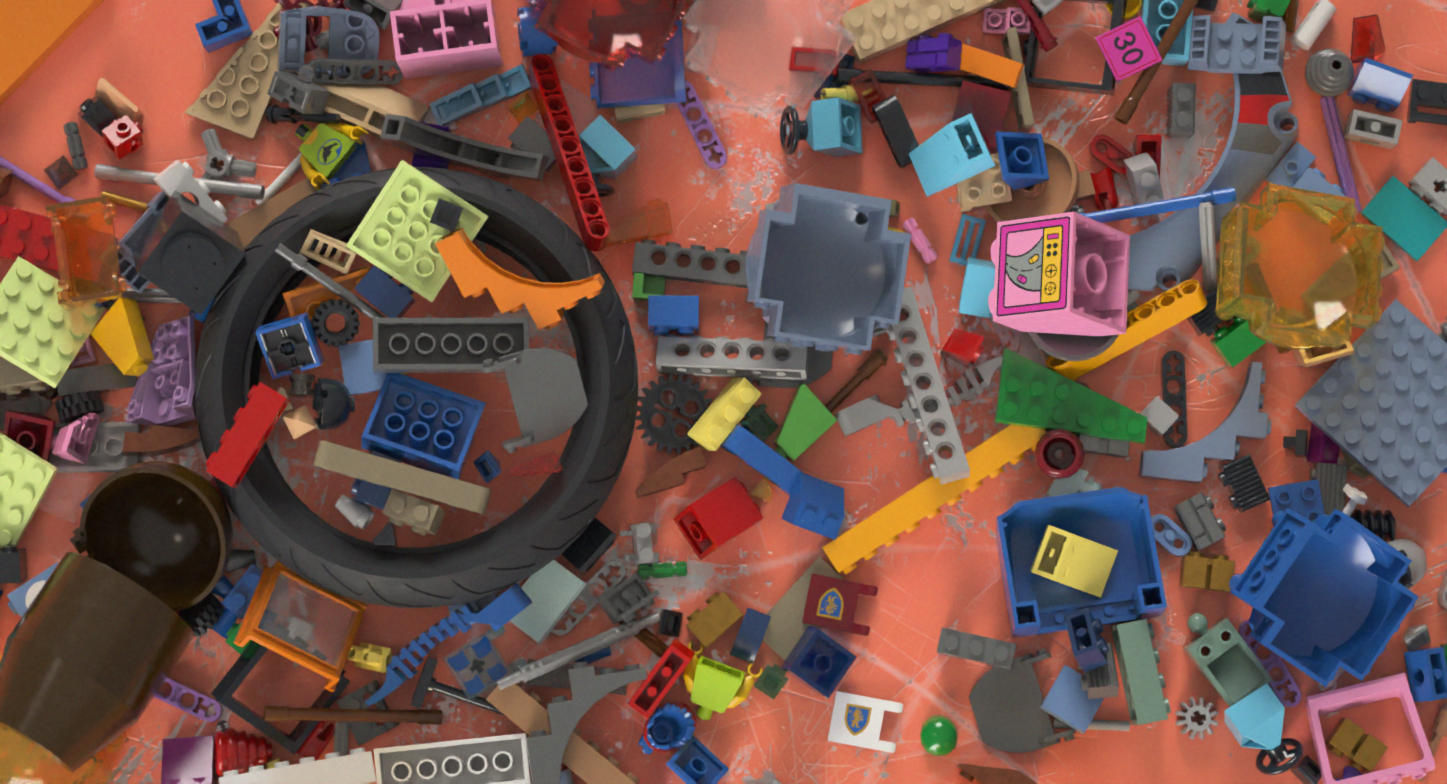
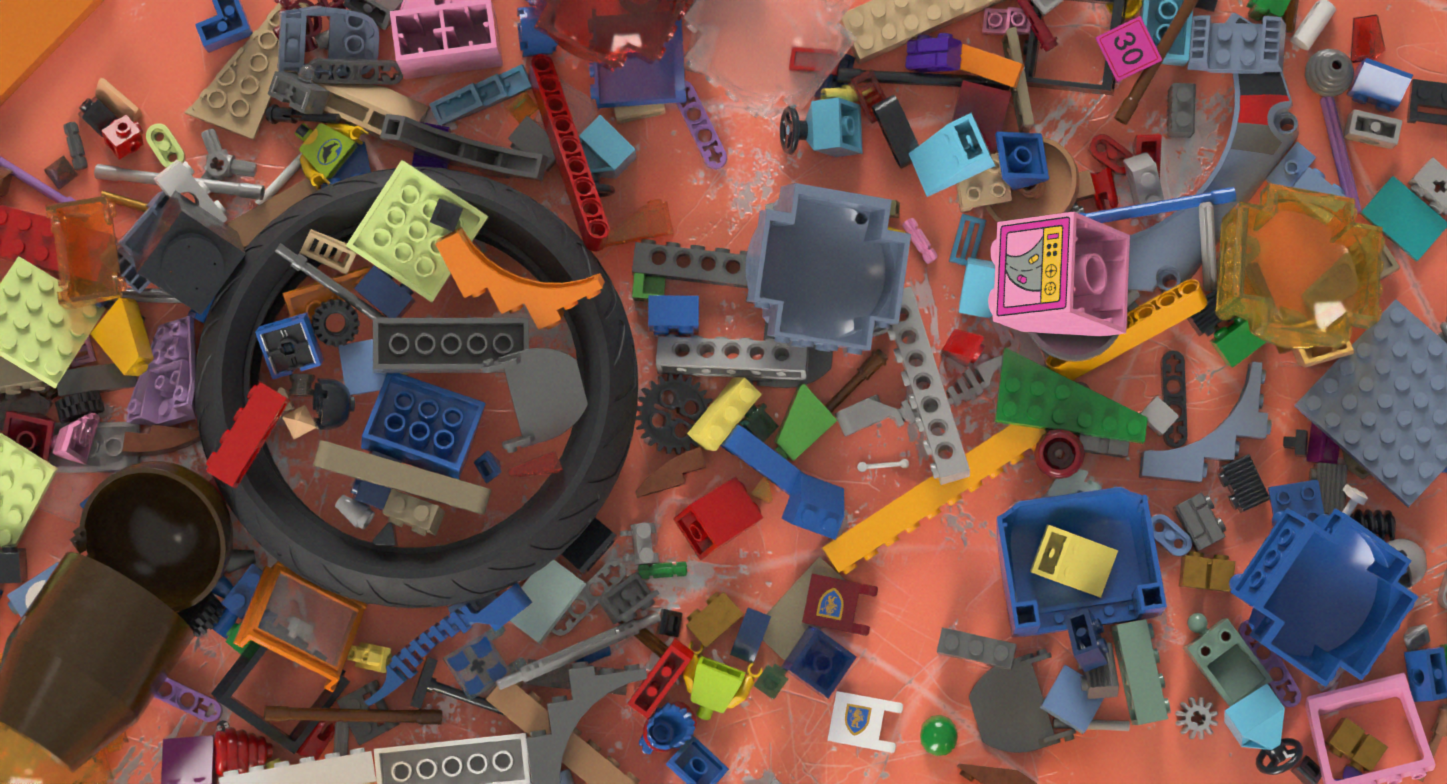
(166, 147): none -> yellowish green plate
(862, 466): none -> white hinge

